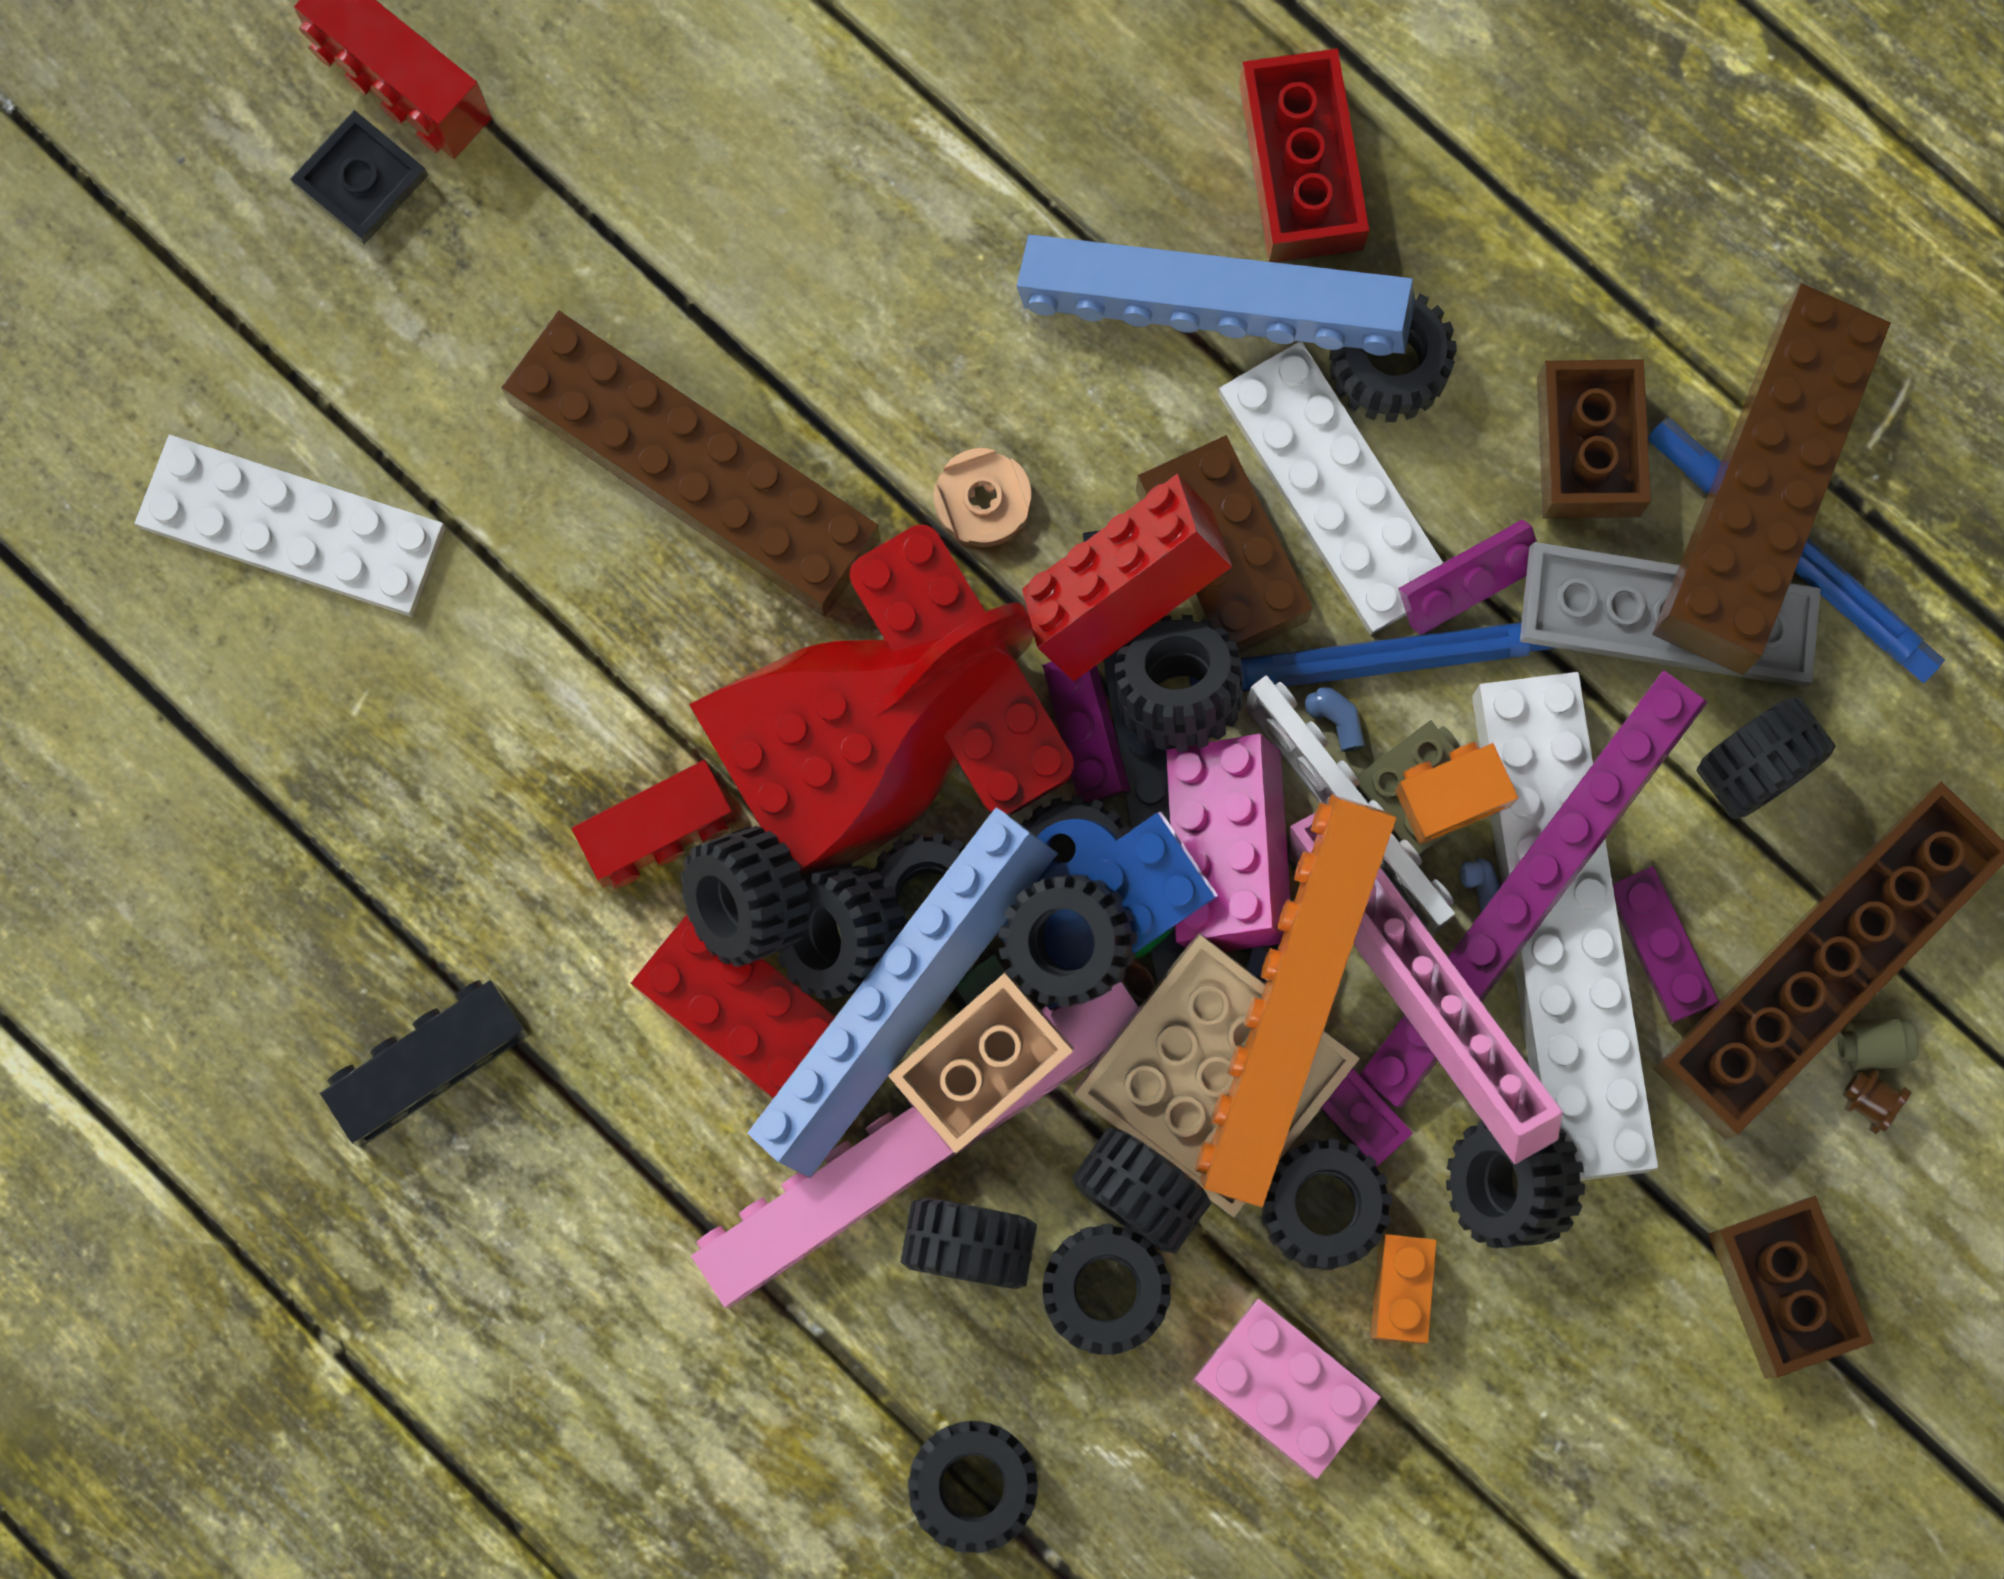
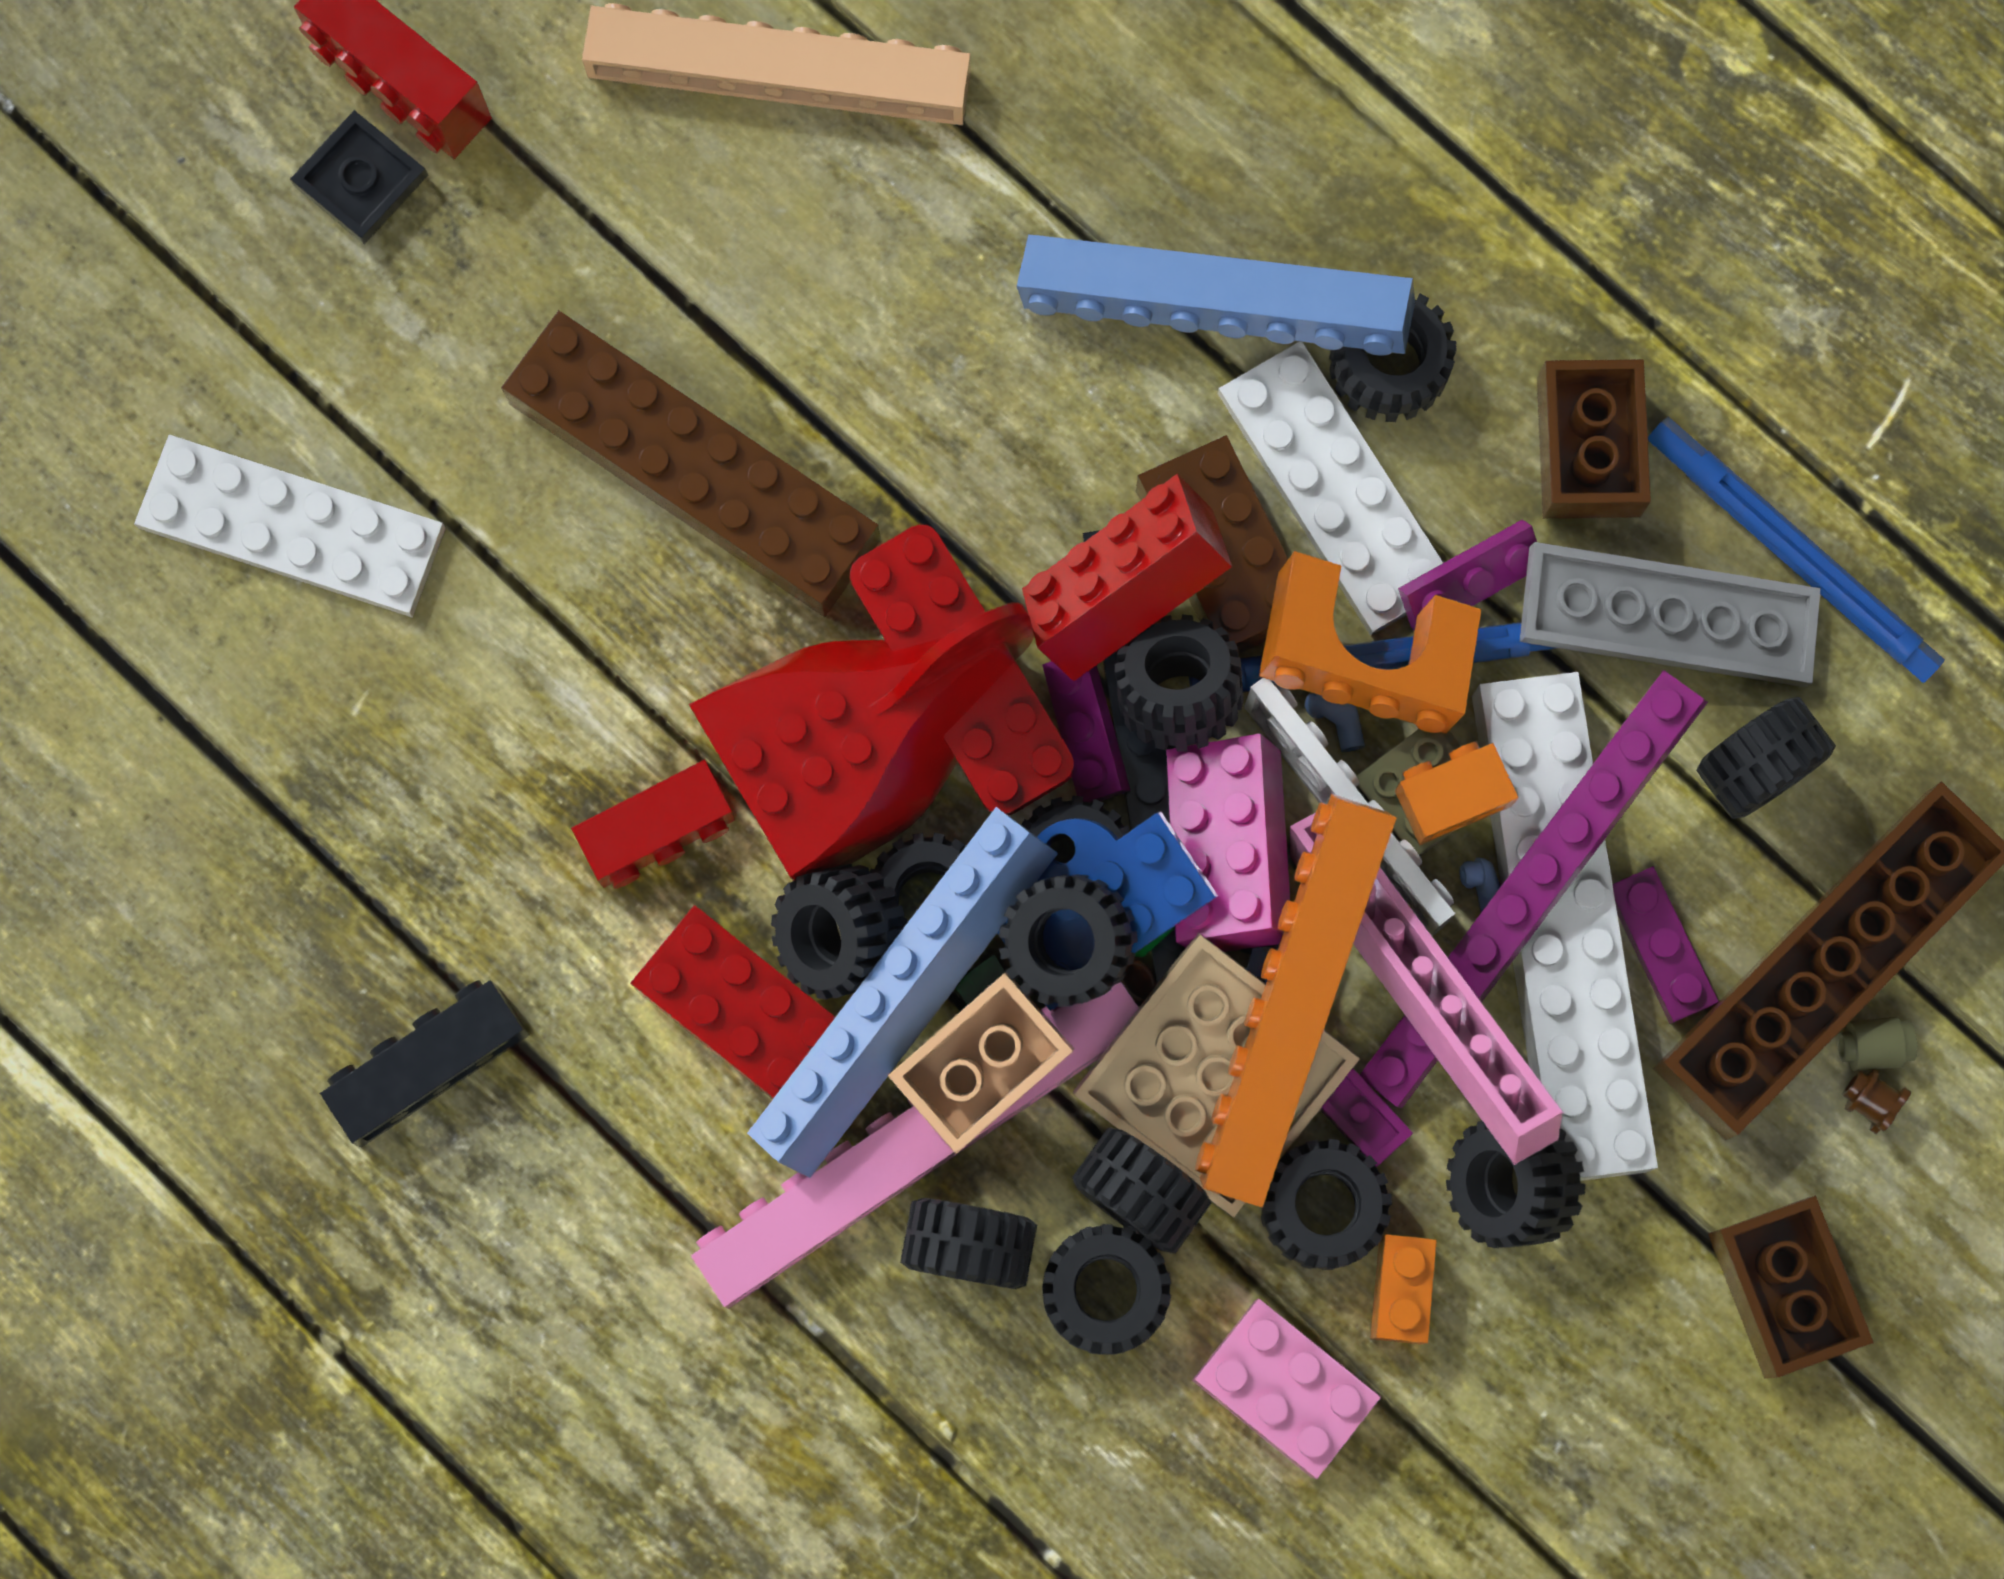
(745, 895): black tyre -> none
(777, 64): none -> light nougat brick
(927, 1496): black tyre -> none
(996, 474): light nougat plate -> none
(1303, 155): red brick -> none
(1308, 656): none -> orange arch
(1771, 480): reddish brown brick -> none

